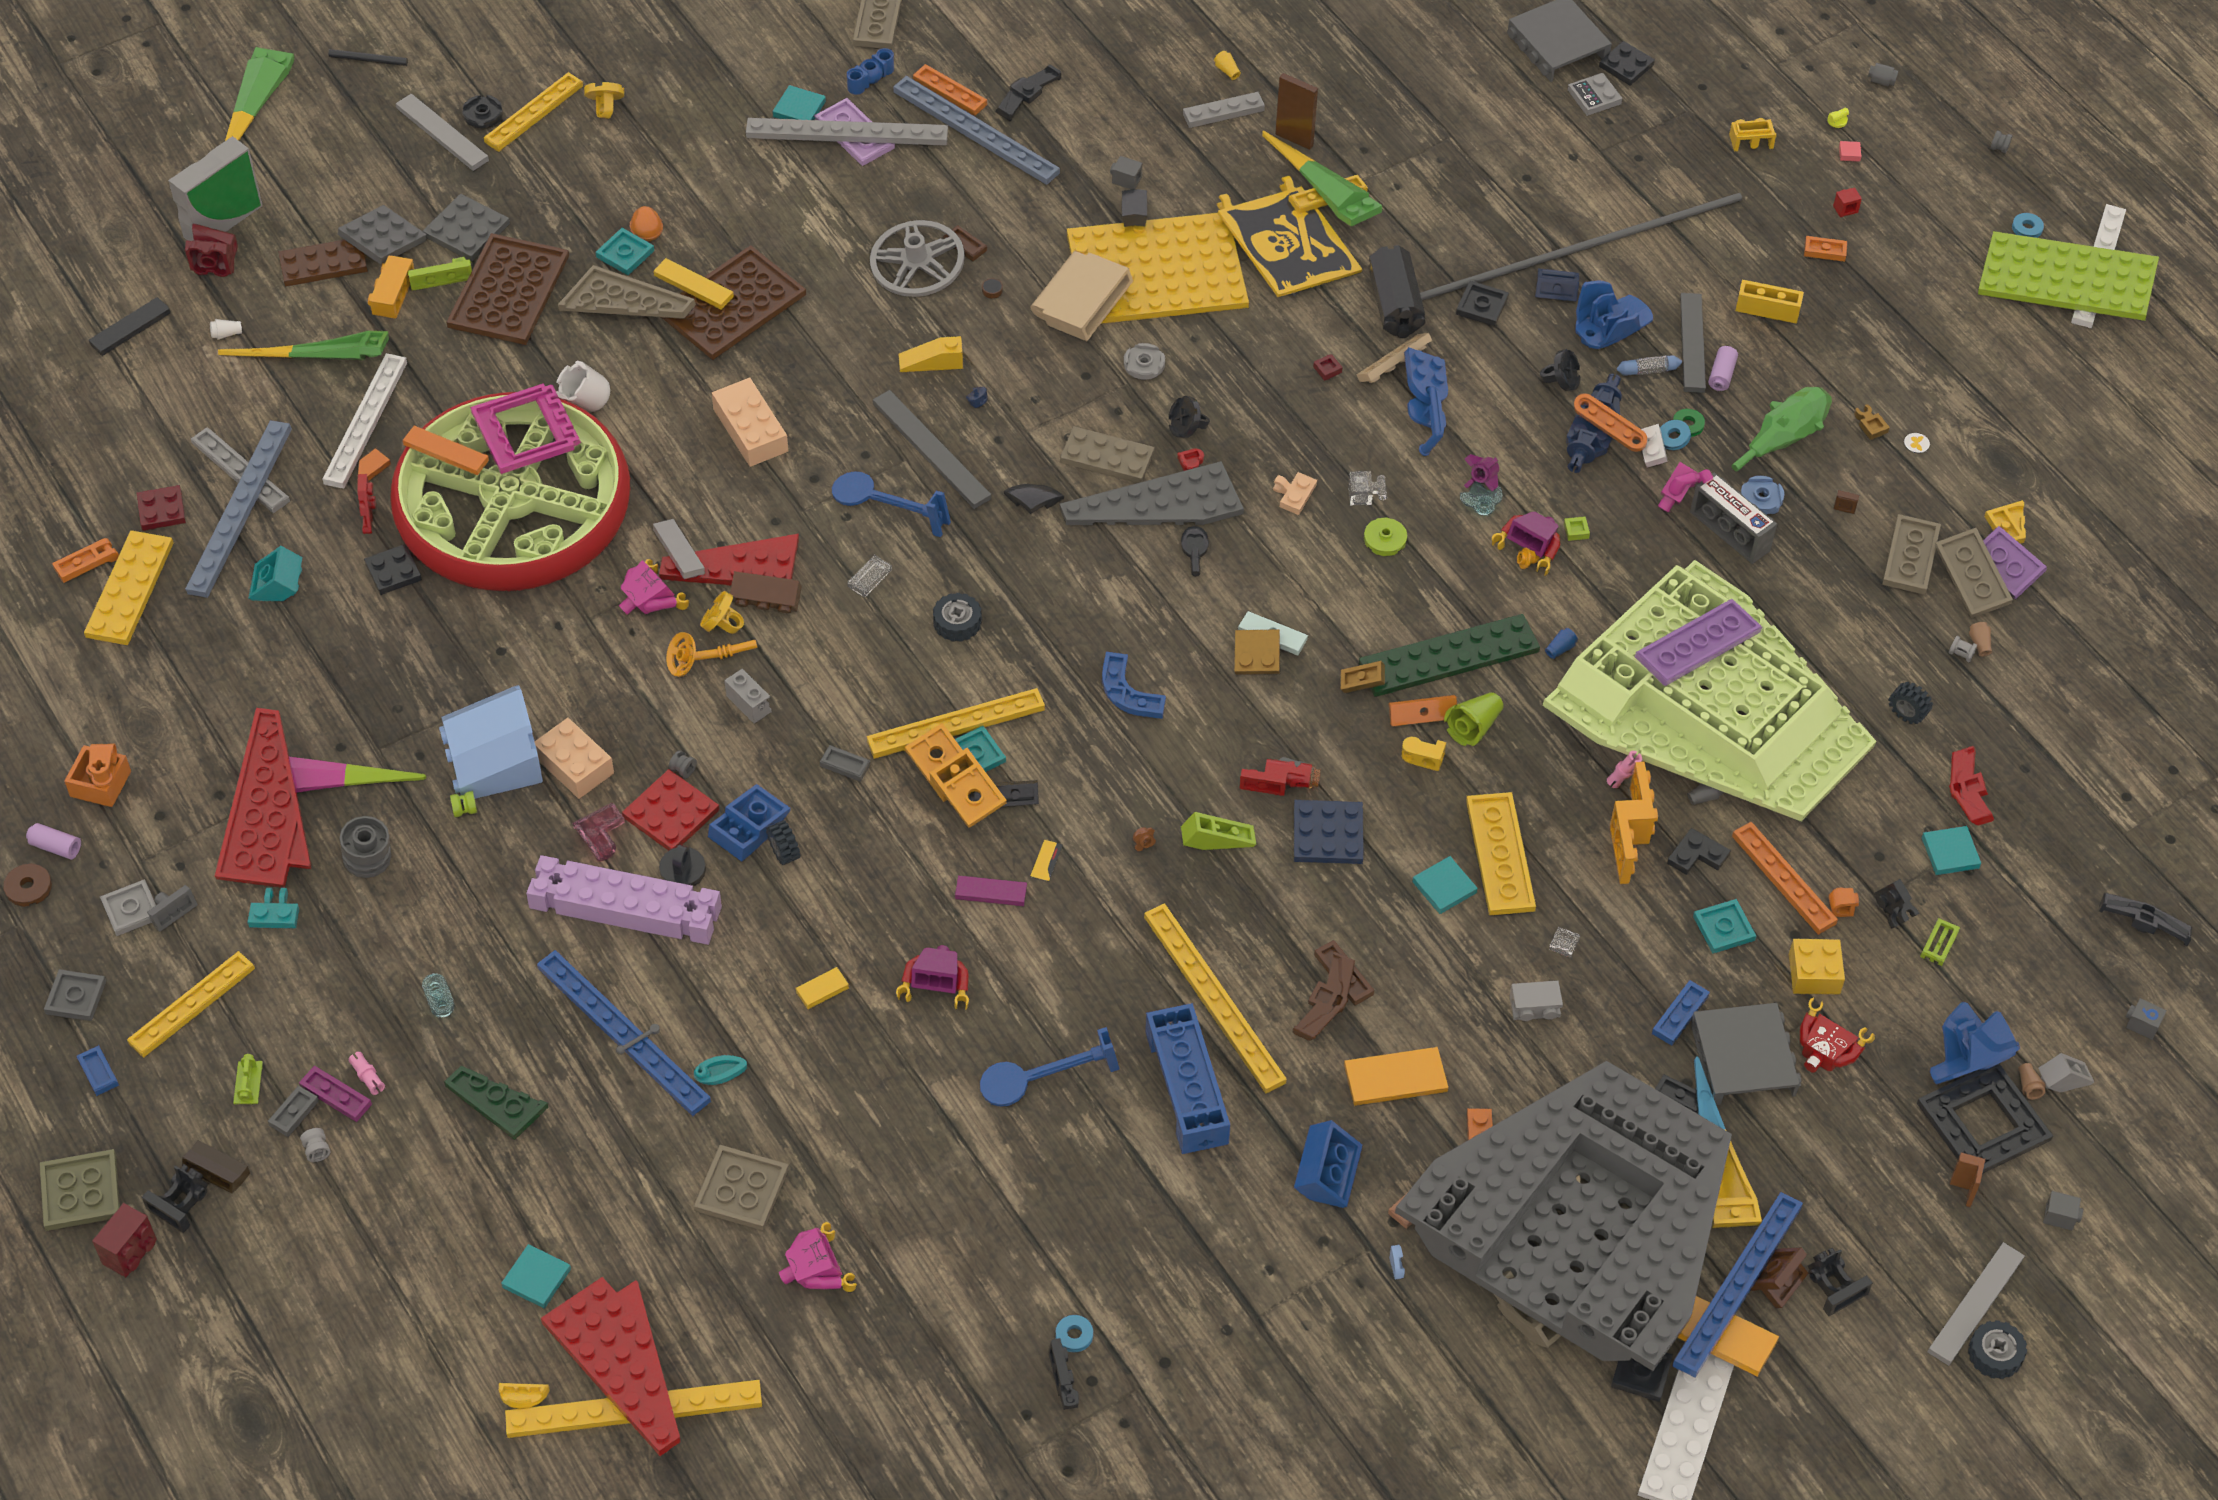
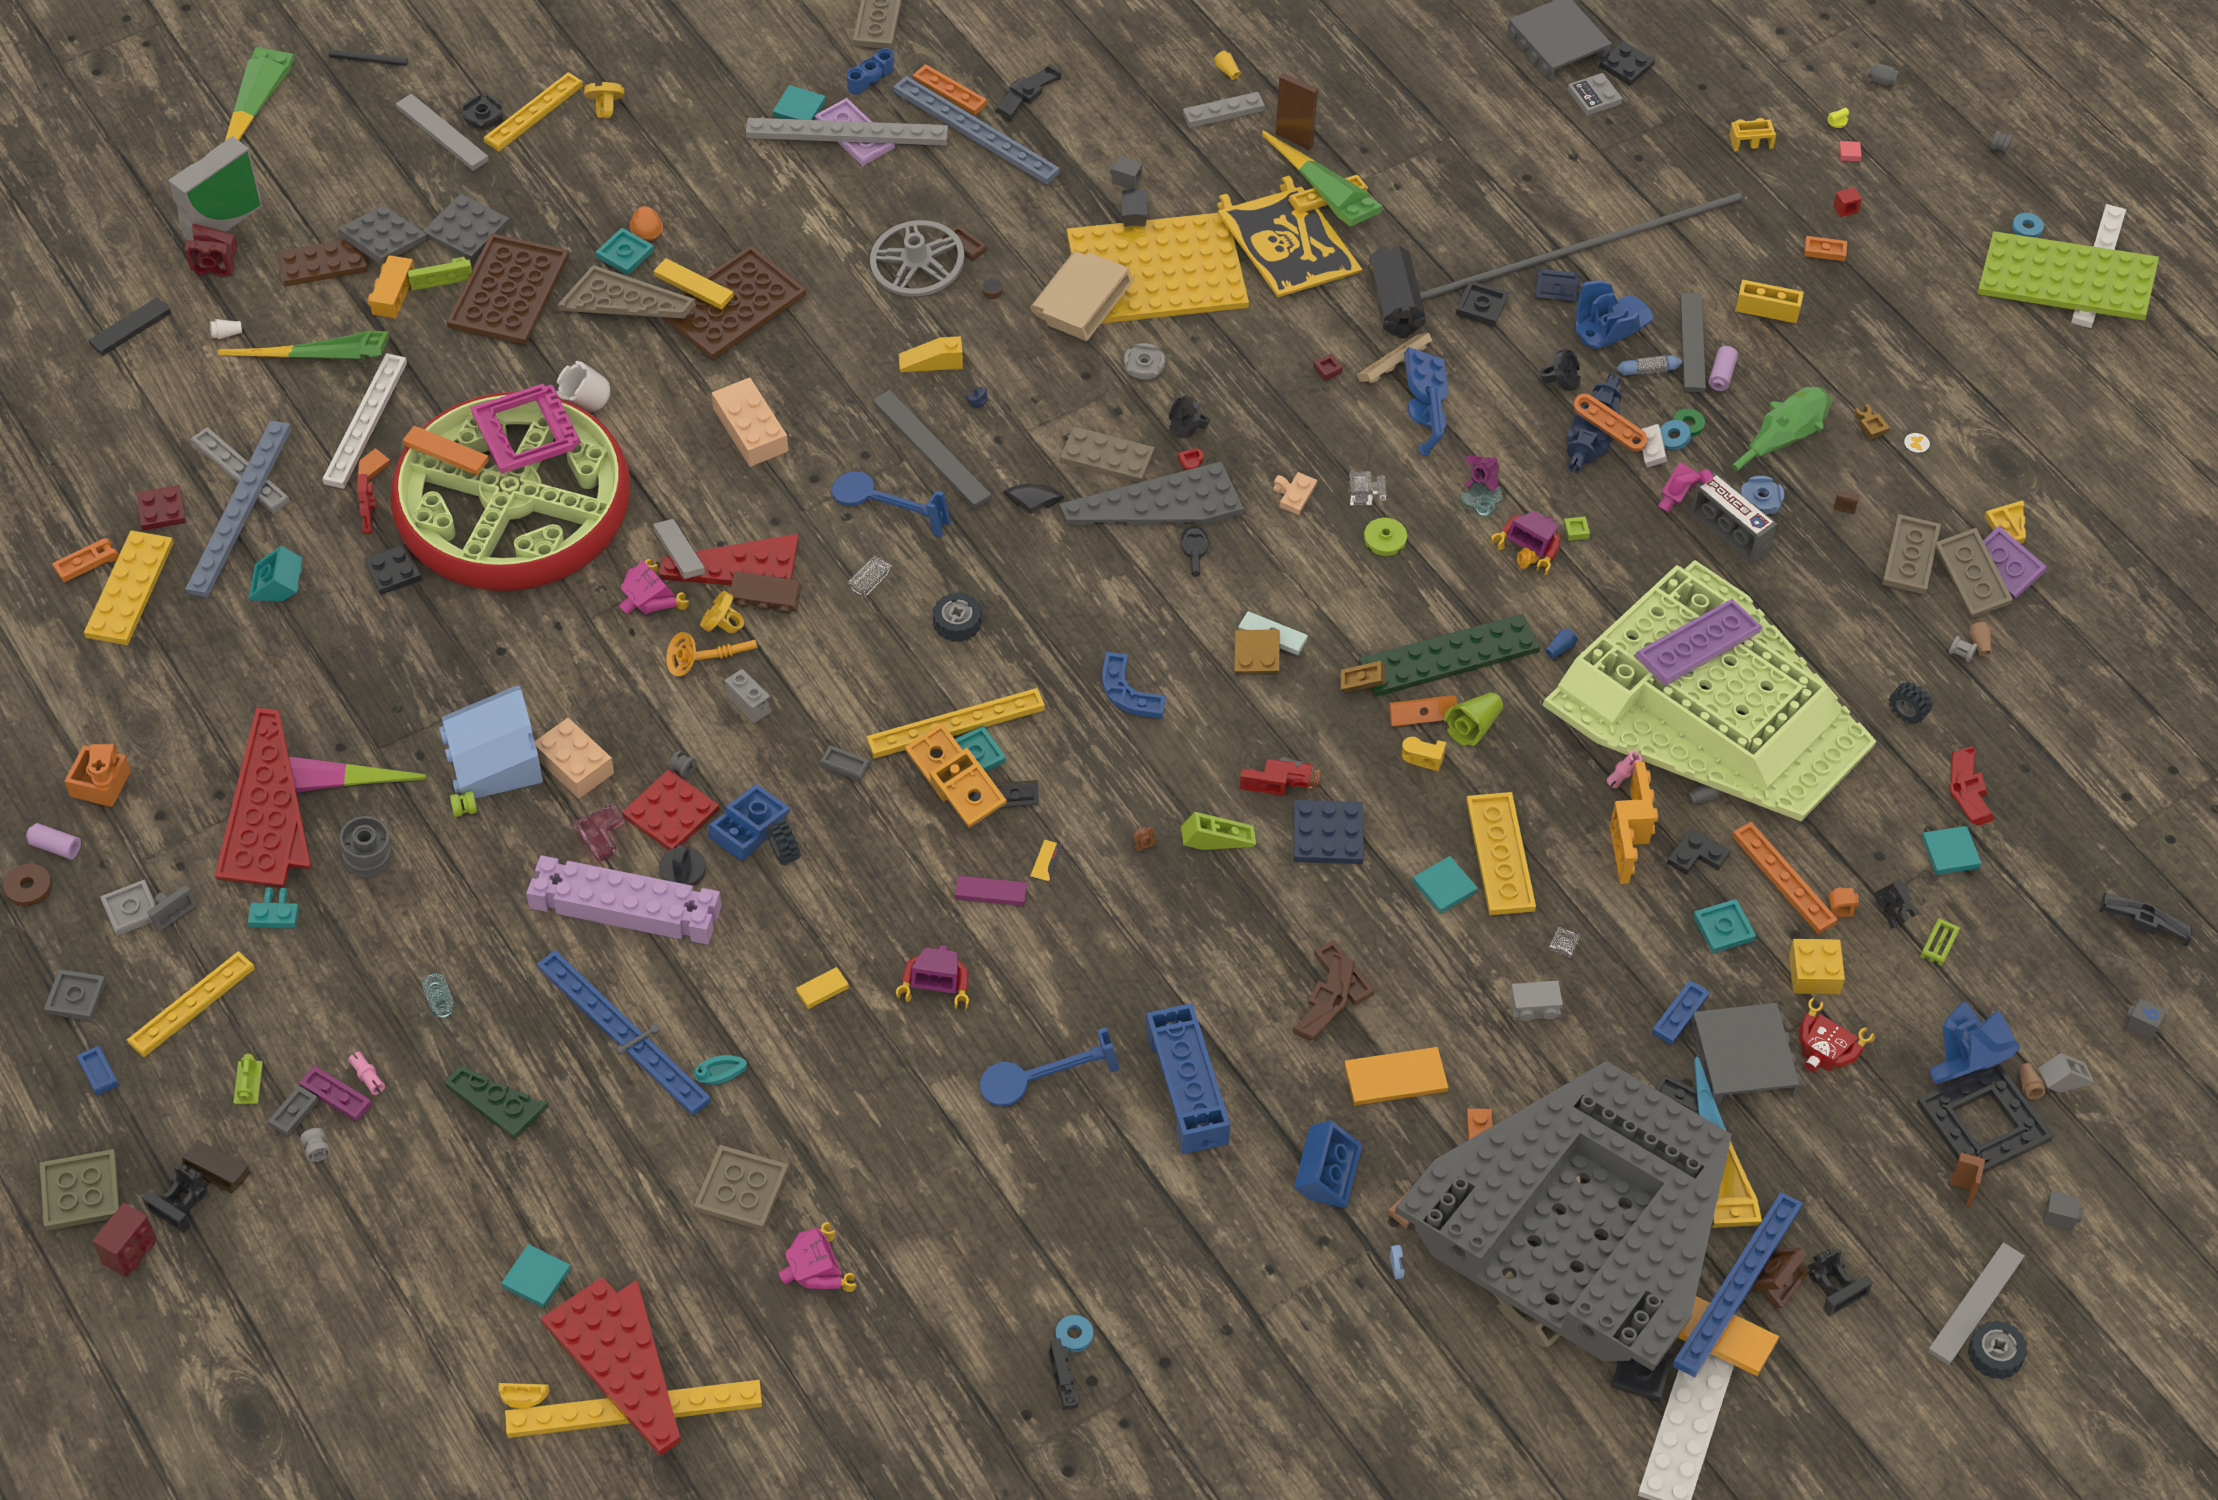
(1215, 998): yellow plate -> none

